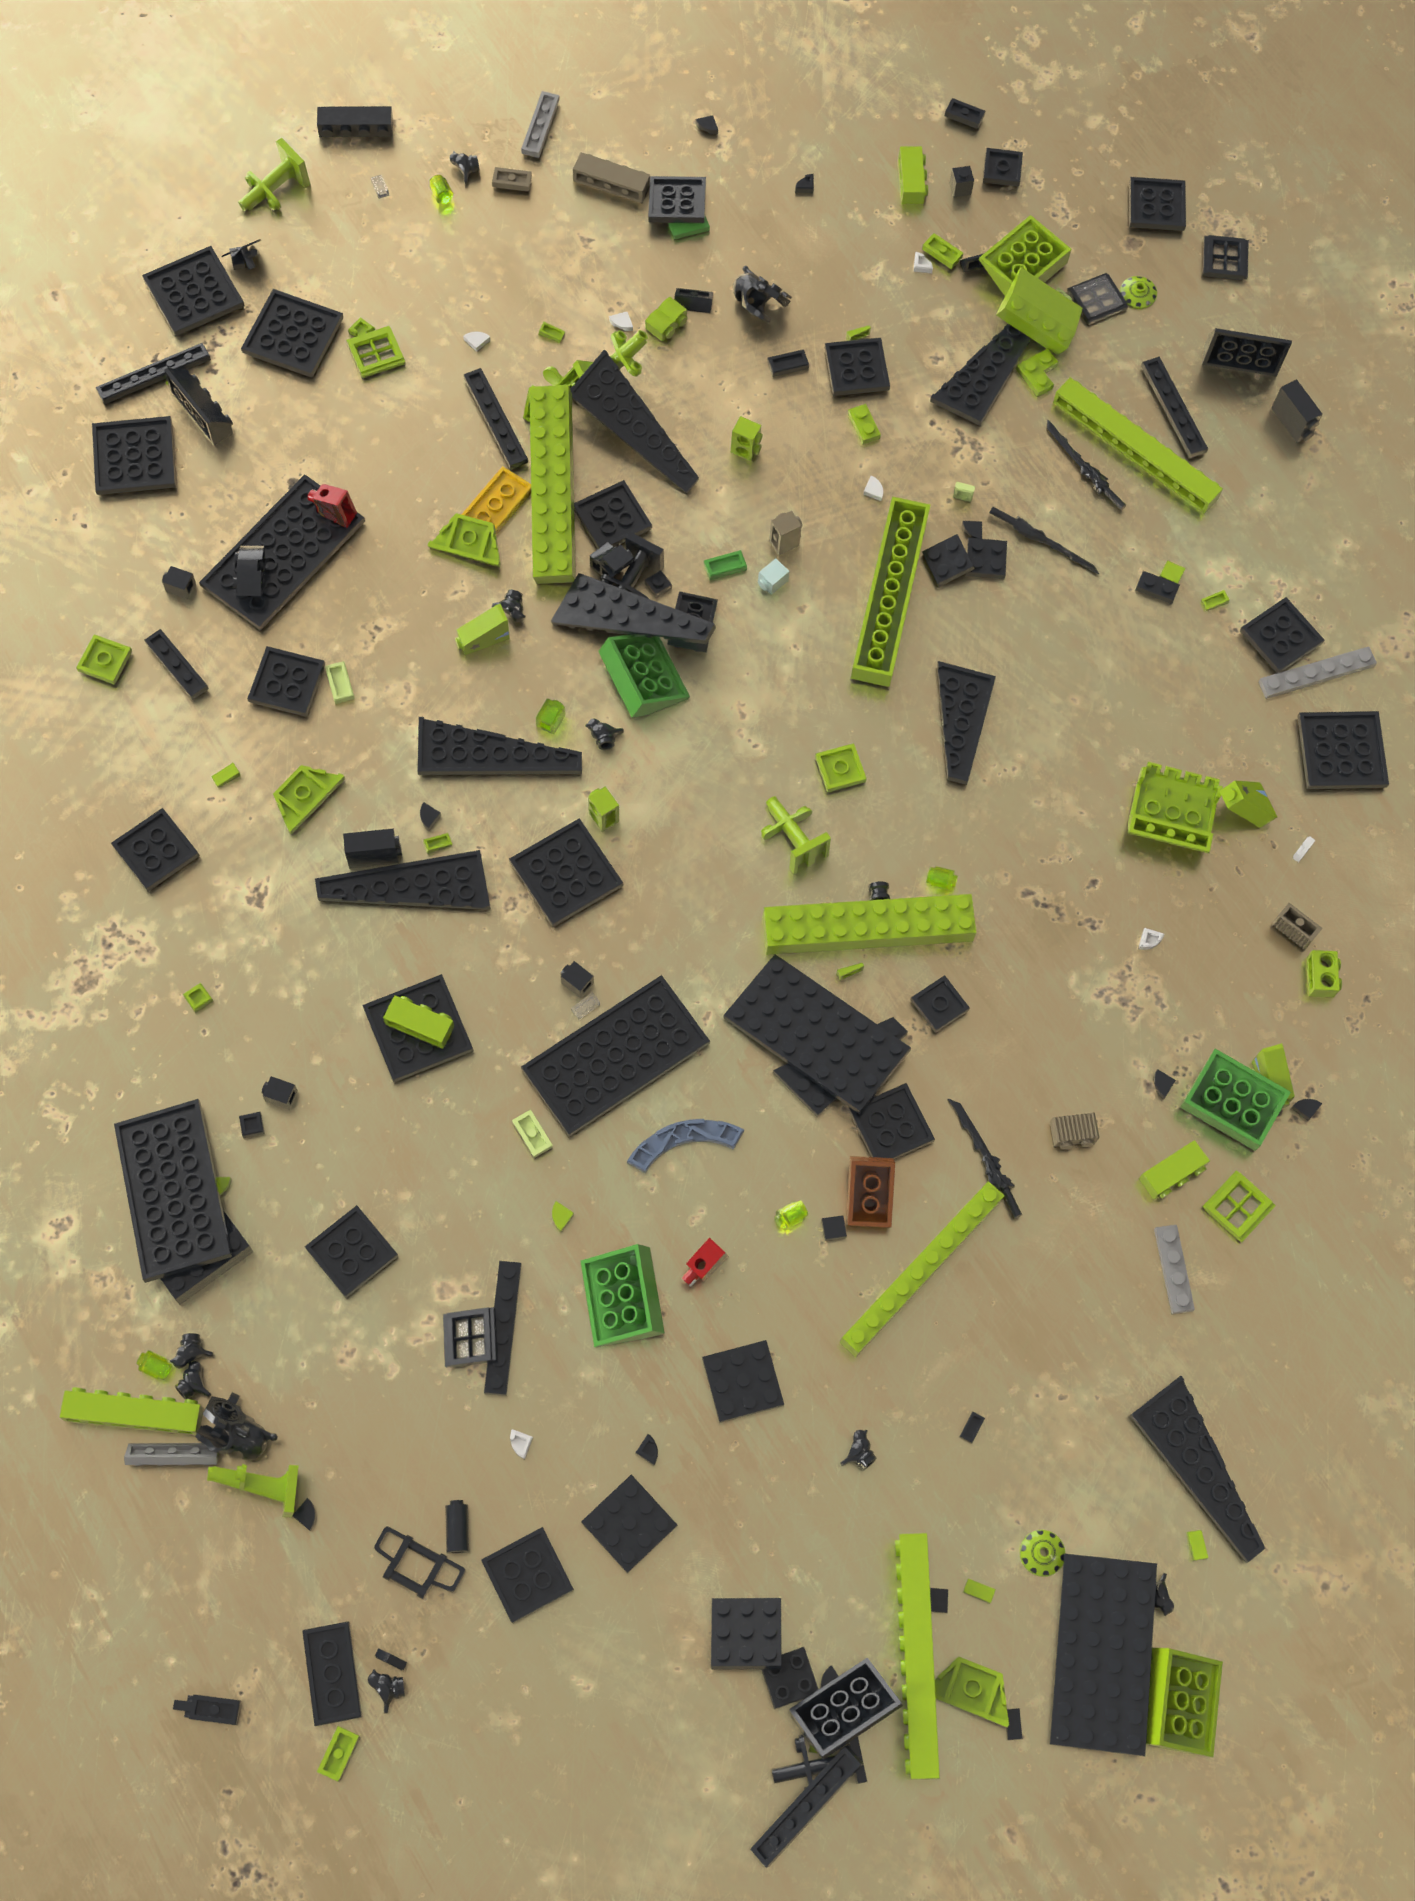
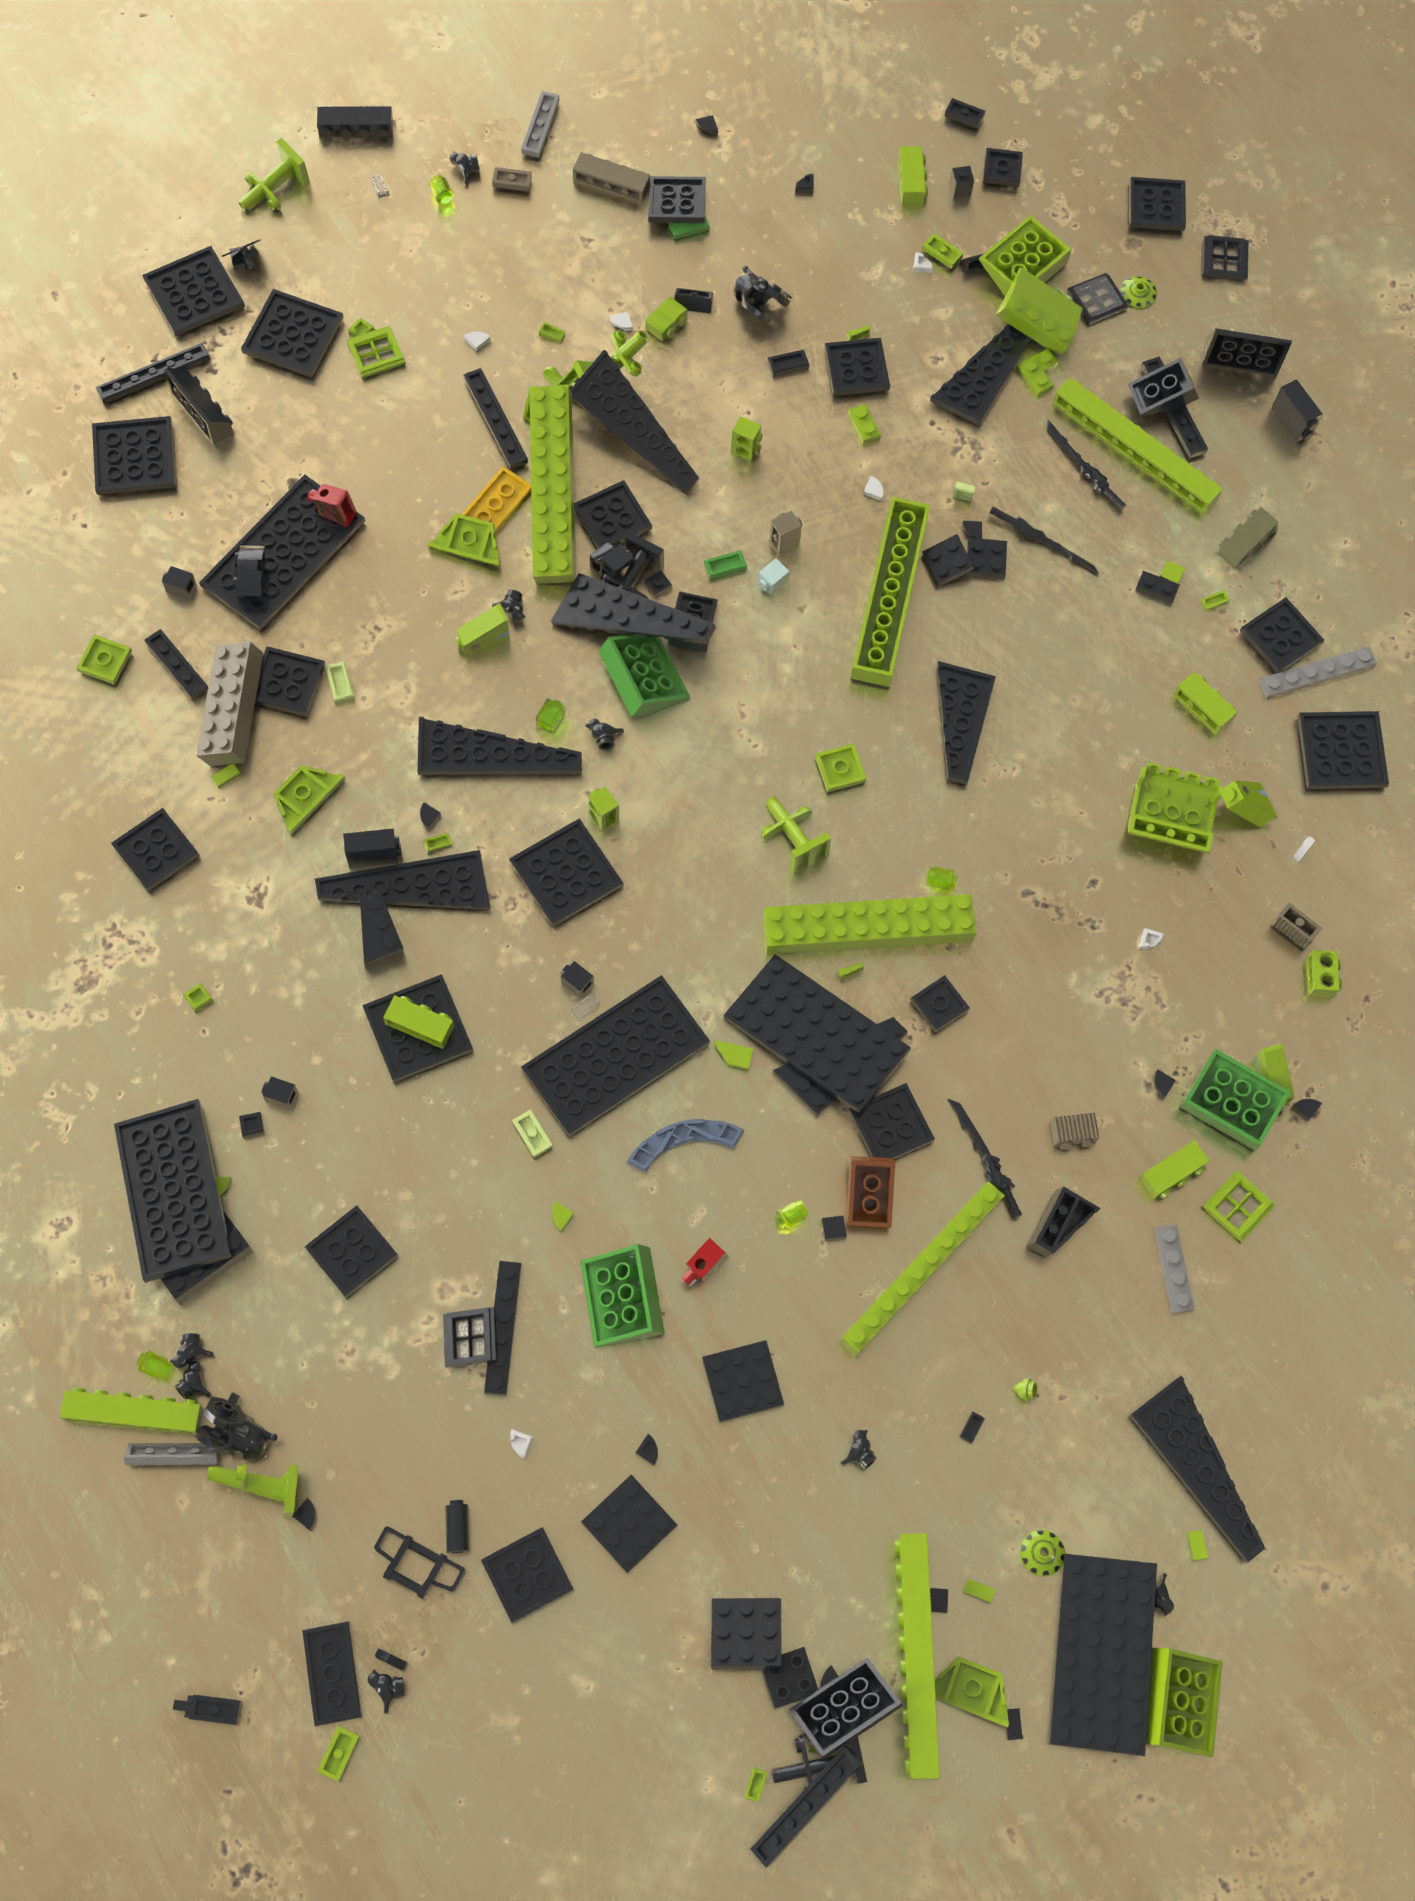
(230, 704): none -> dark tan brick
(378, 930): none -> black wedge
(735, 1055): none -> lime tile
(756, 1784): none -> lime piece
(879, 890): black wheel -> none
(1026, 1389): none -> lime plate
(1060, 1221): none -> black wedge
(1164, 389): none -> black slope
(1205, 702): none -> lime brick
(1248, 537): none -> olive wedge

